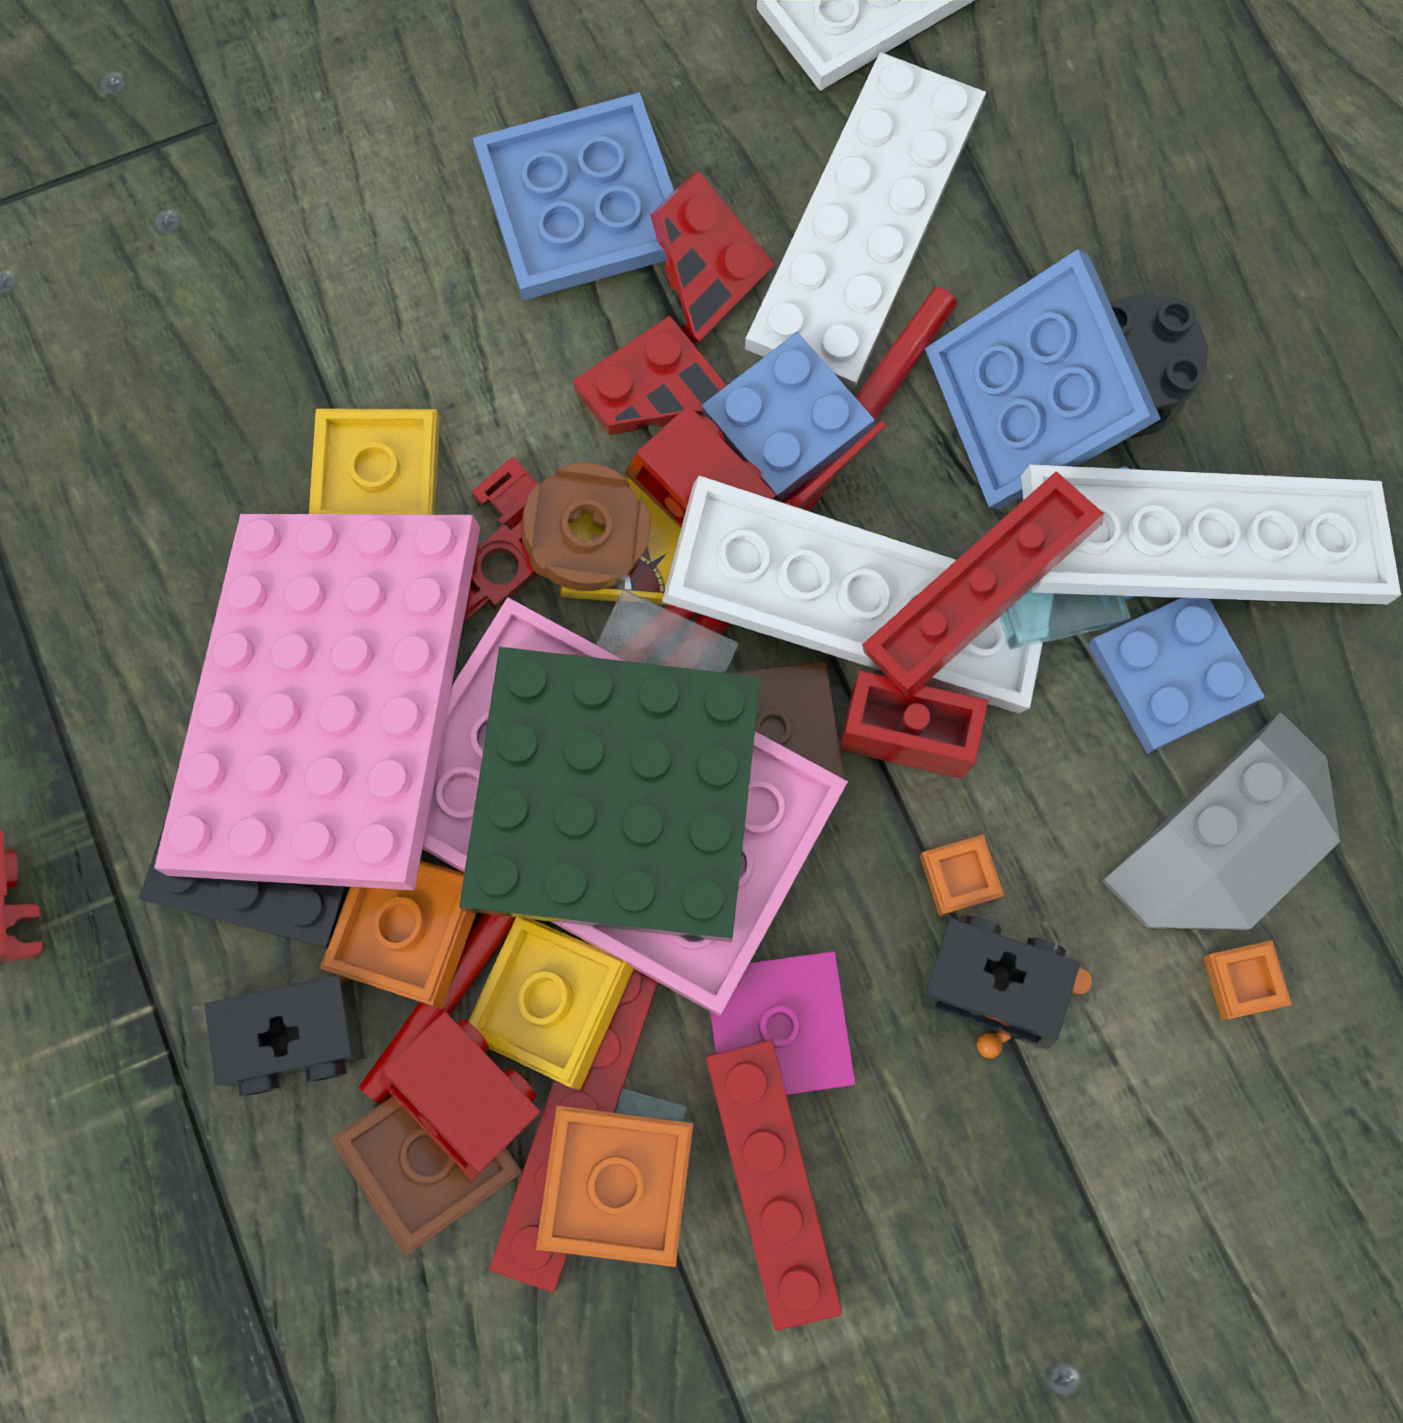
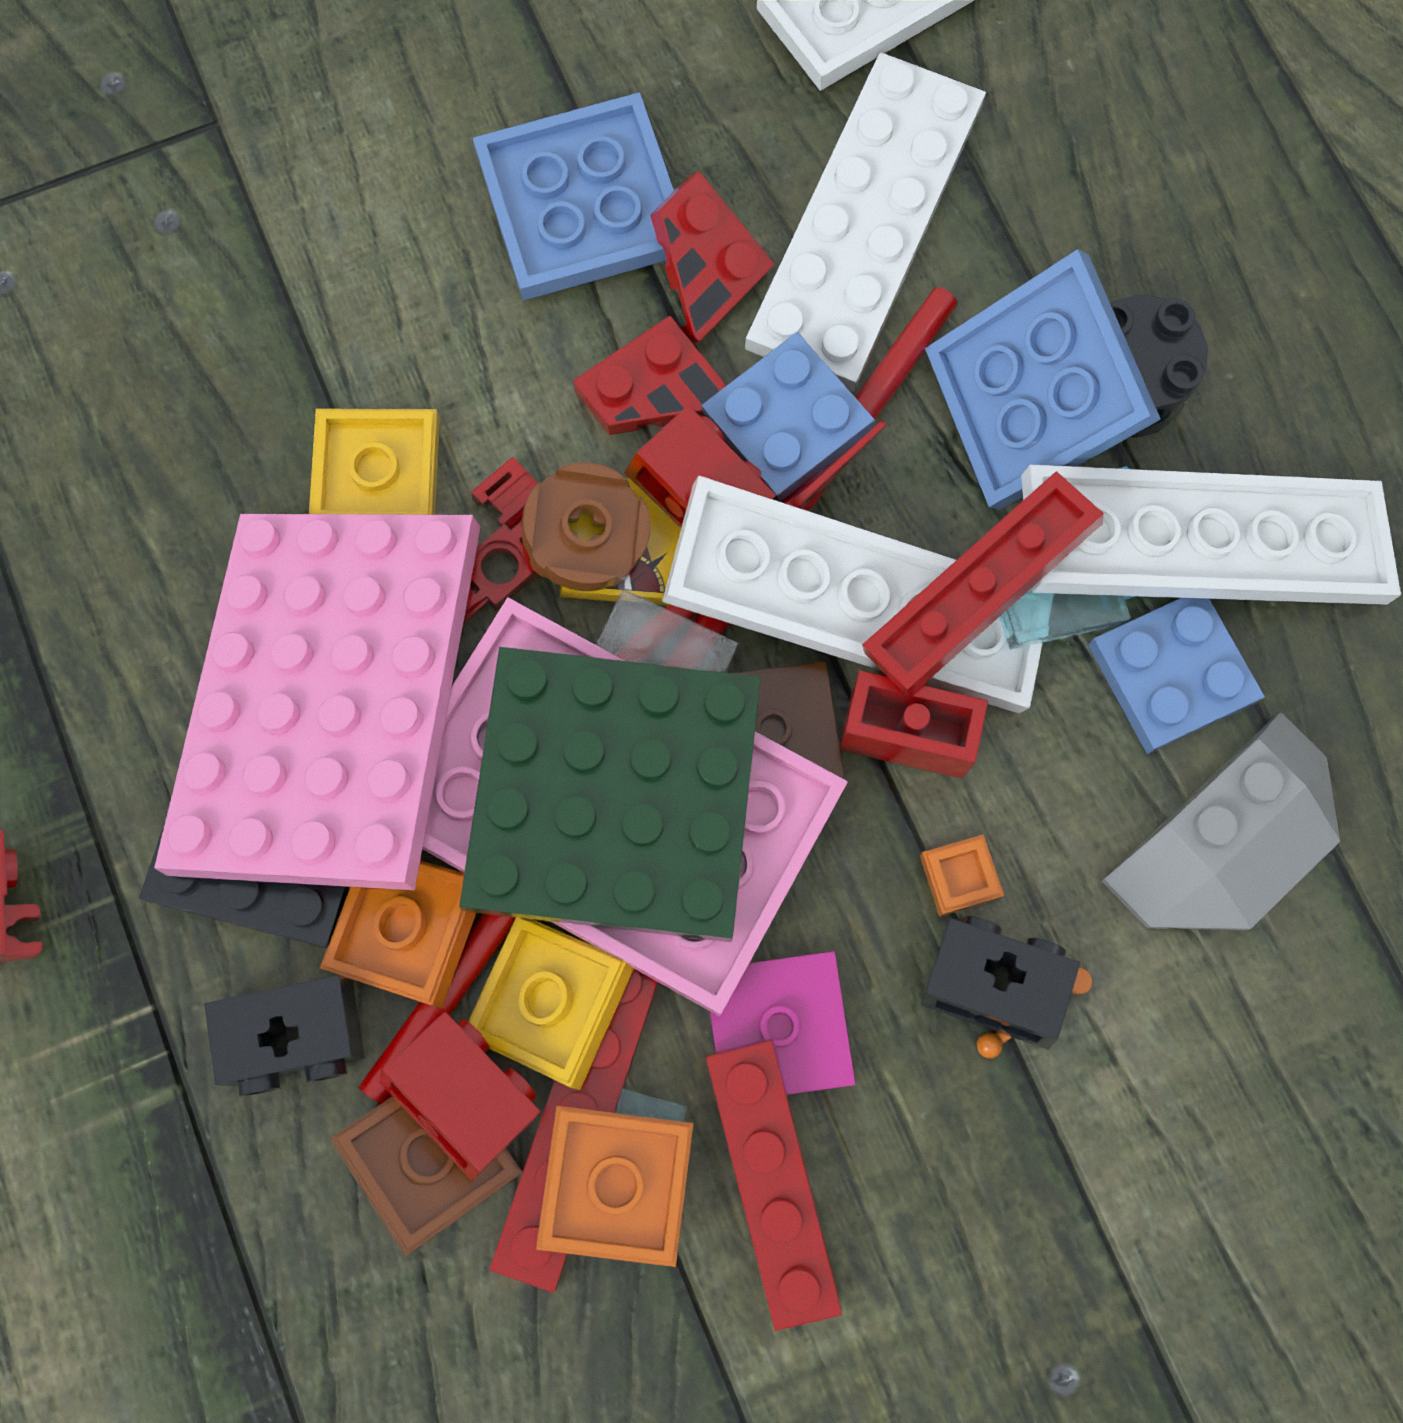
(1247, 980): orange tile -> none

